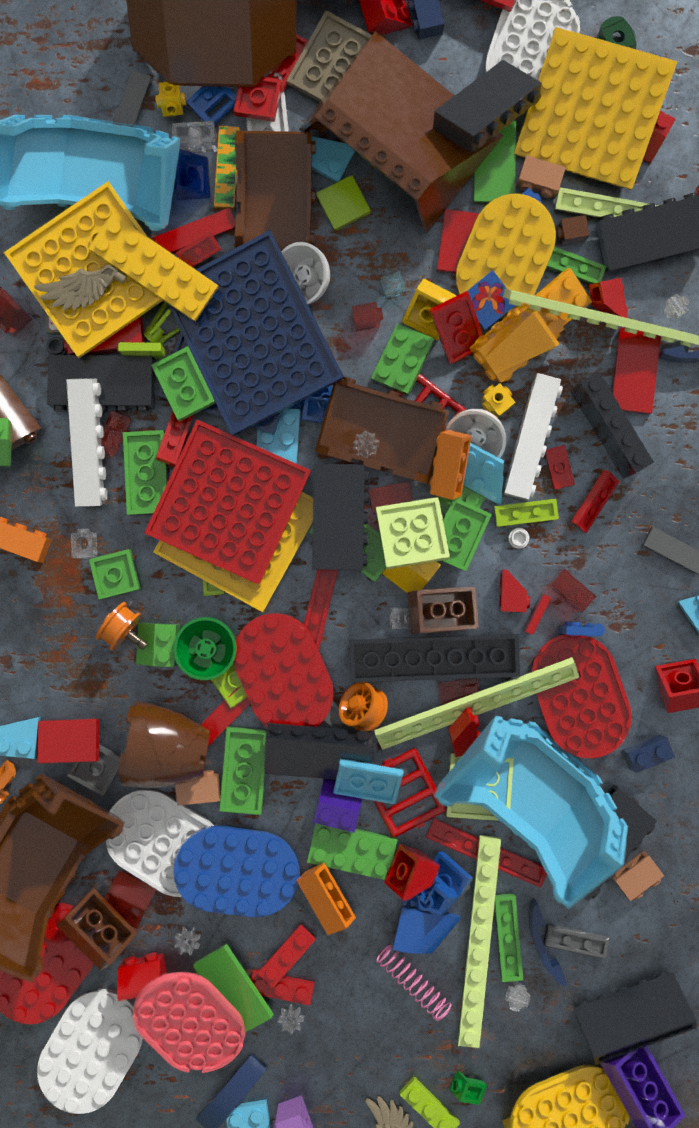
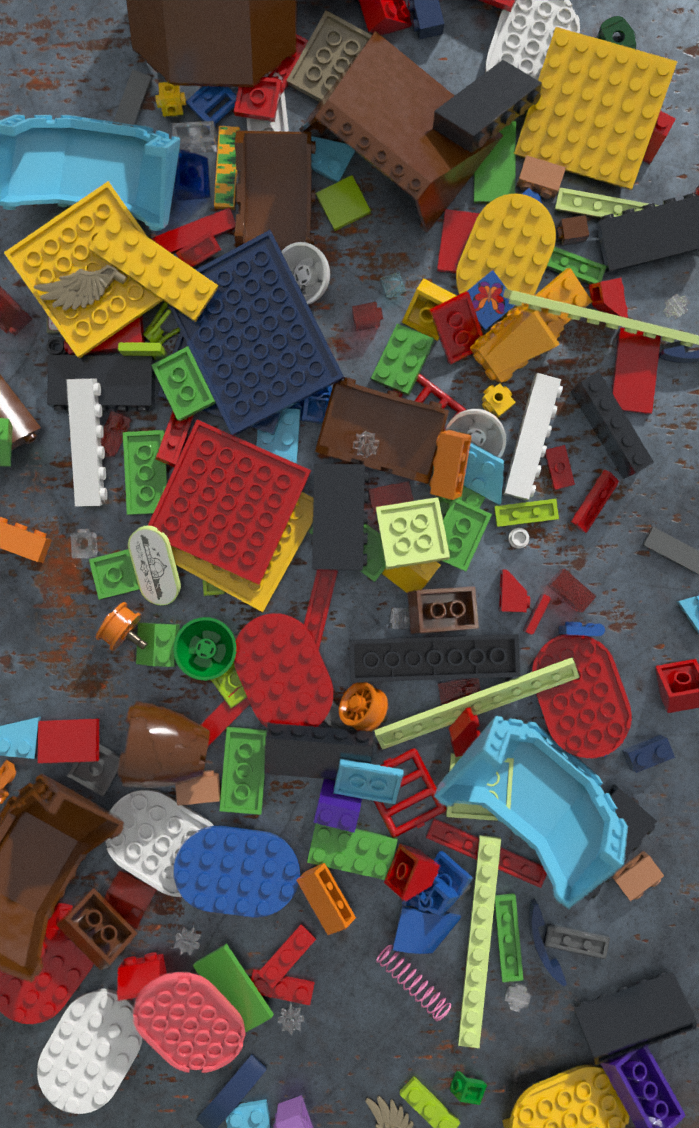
(154, 565): none -> white tile

